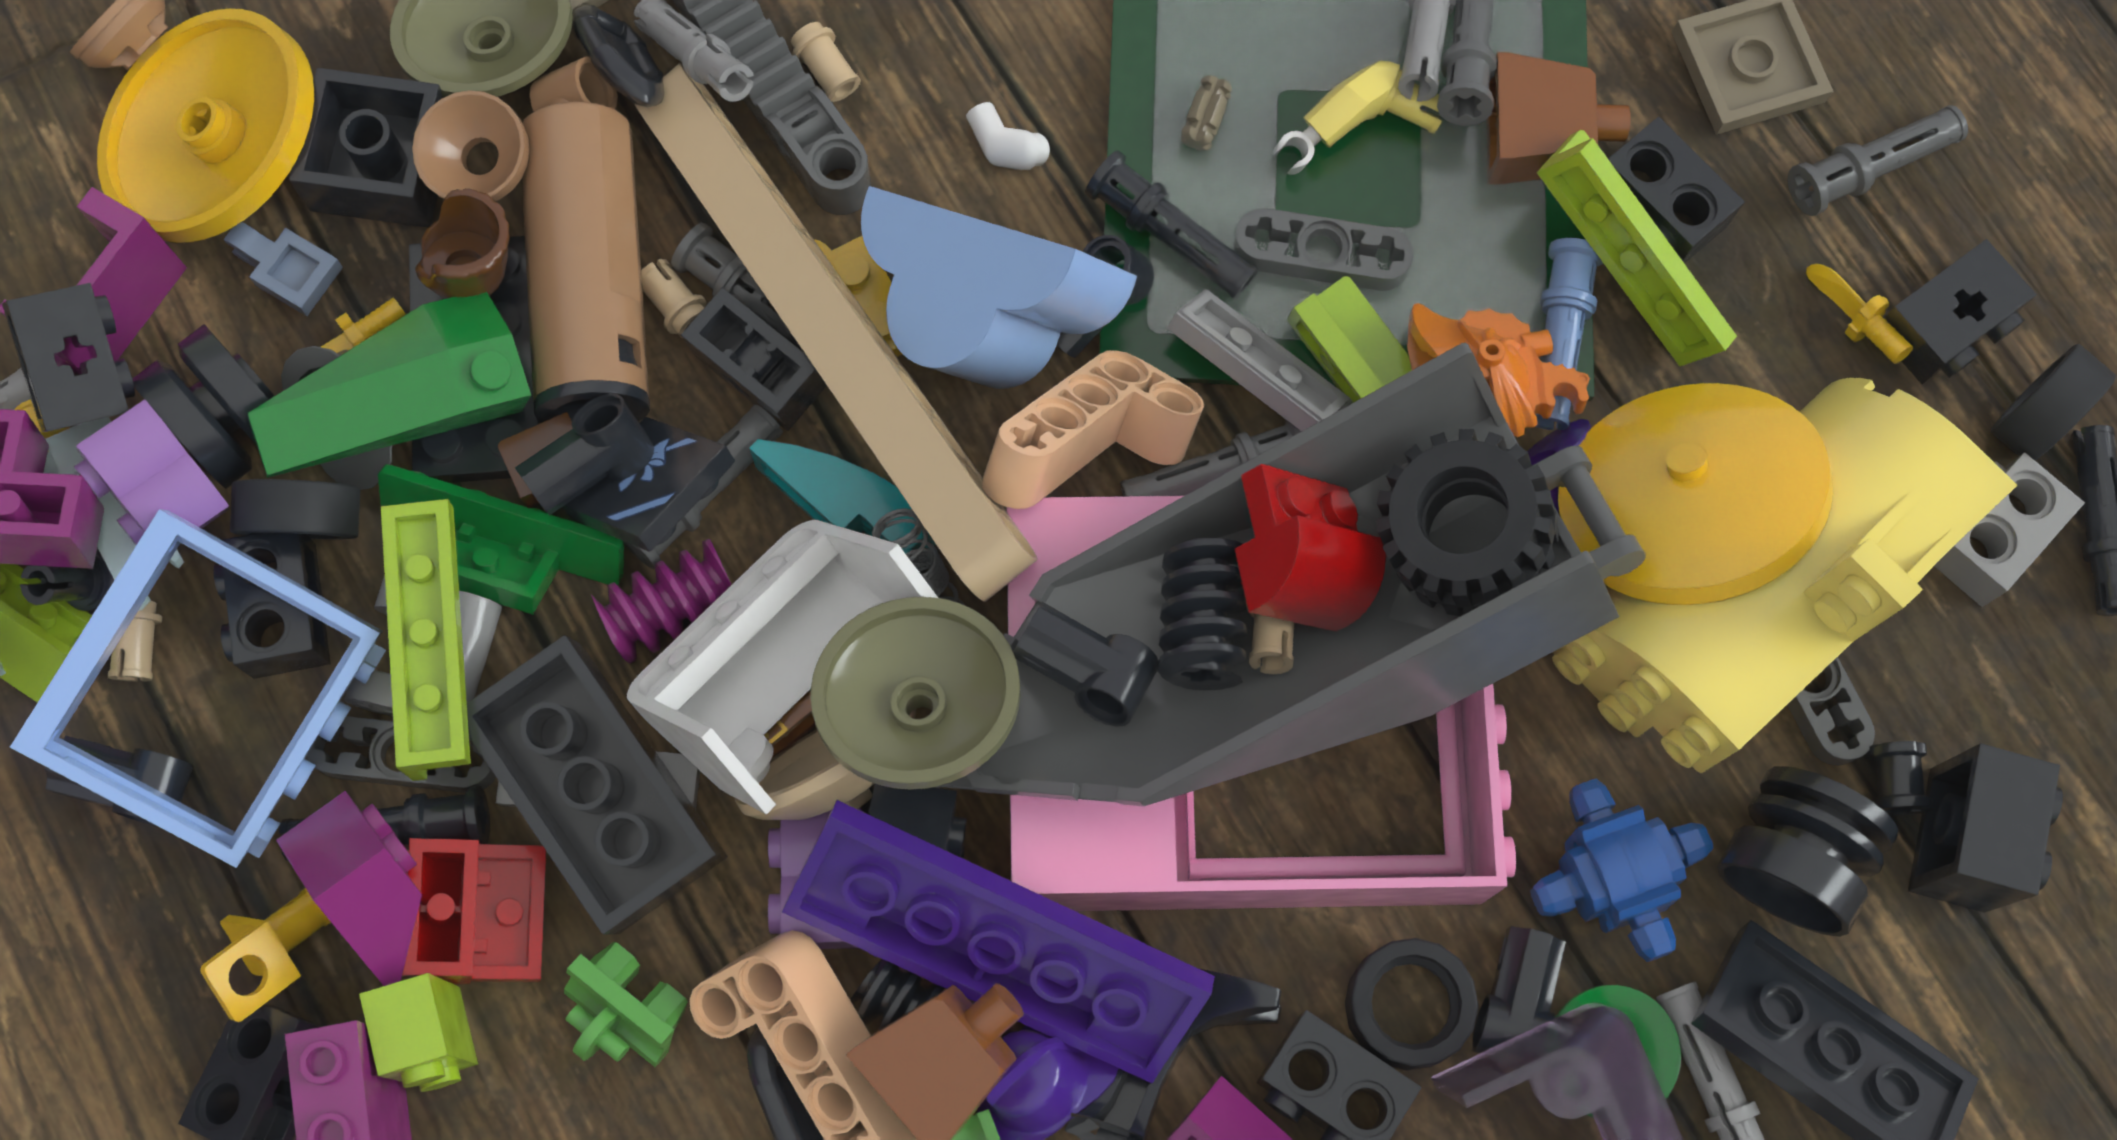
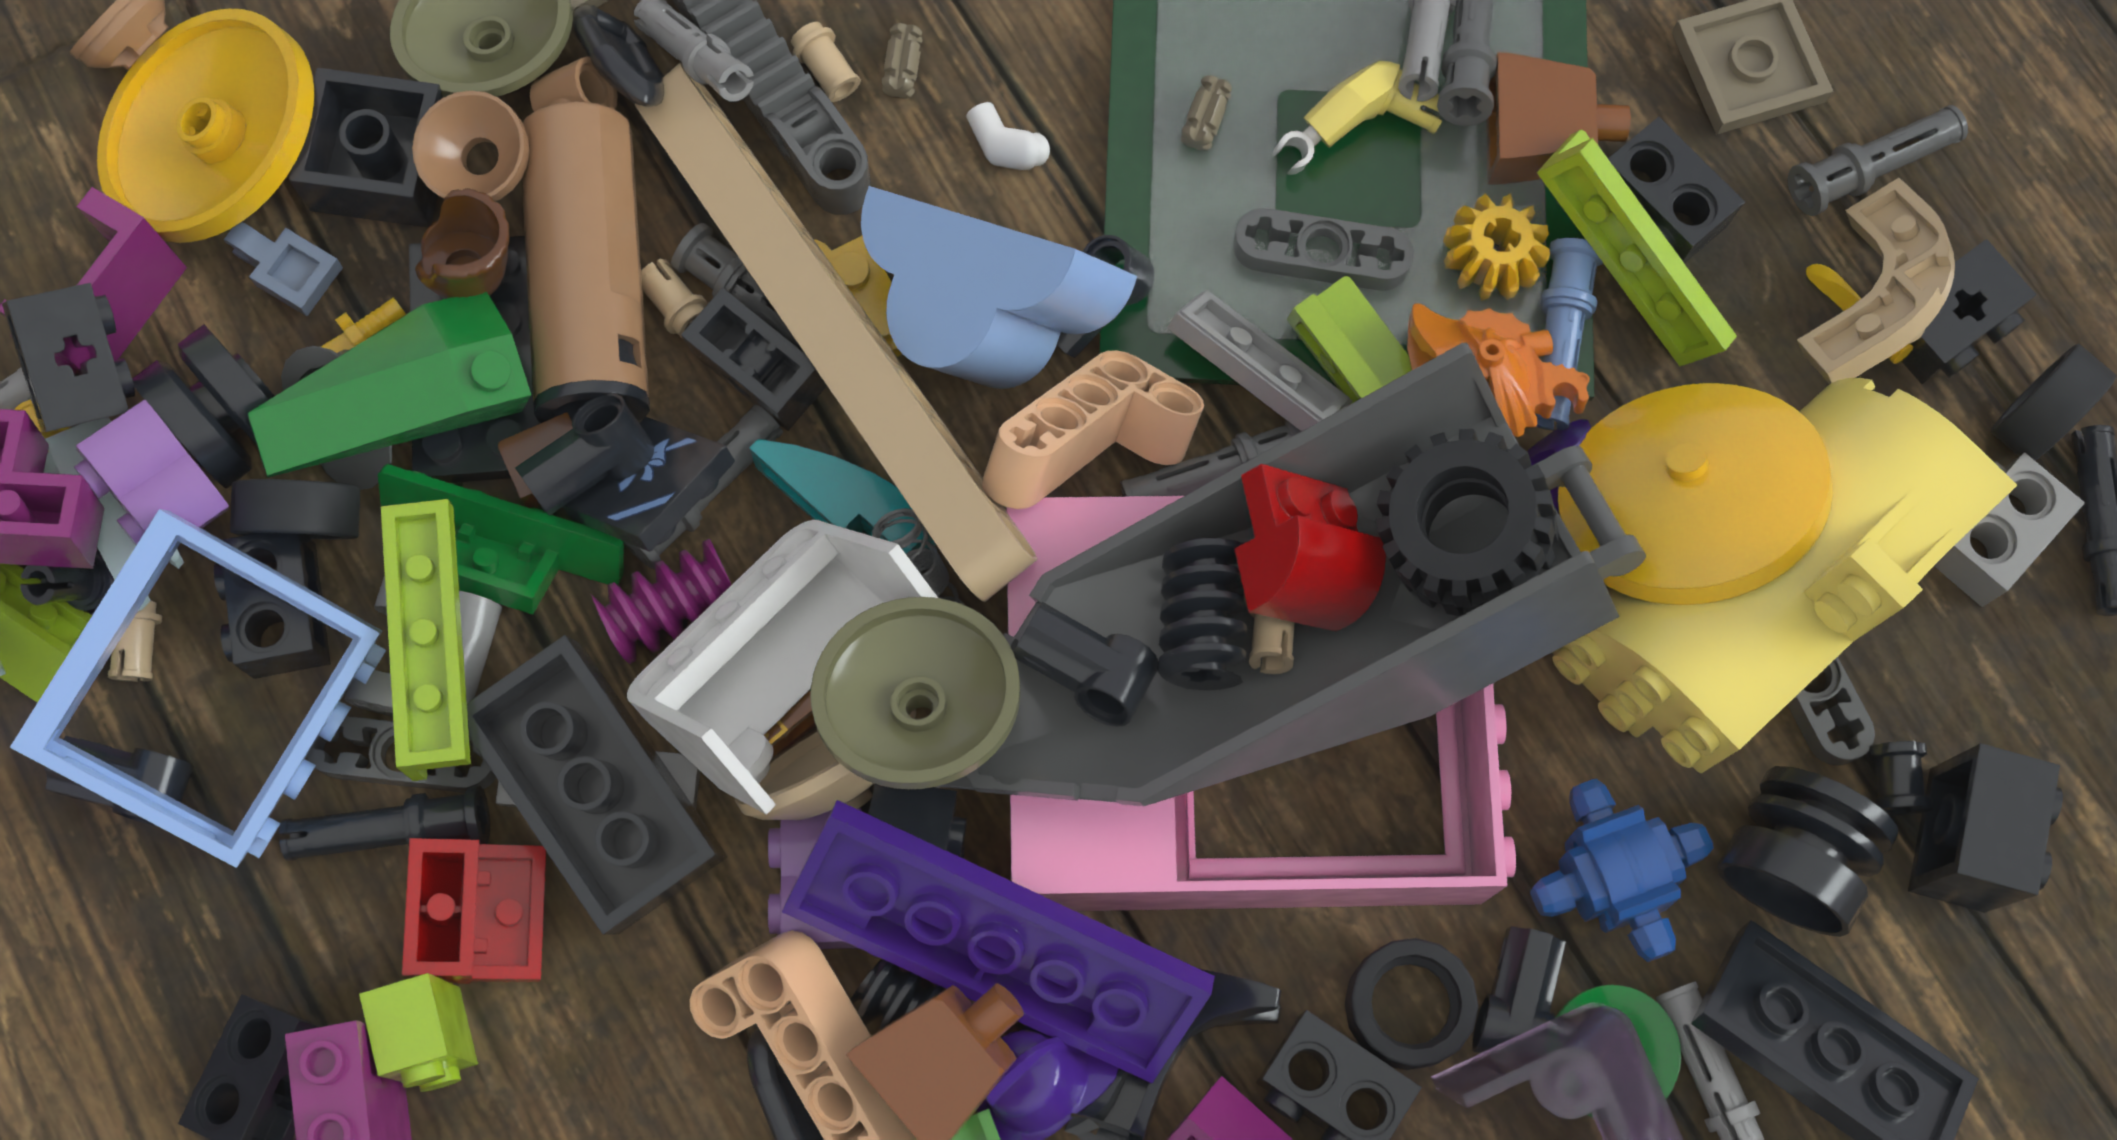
(264, 951): yellow bracket -> none
(358, 880): magenta slope -> none
(612, 1016): bright green hips -> none
(902, 60): none -> dark tan piece
(1141, 214): black pin -> none
(1519, 250): none -> yellow gear
(1905, 297): none -> tan plate

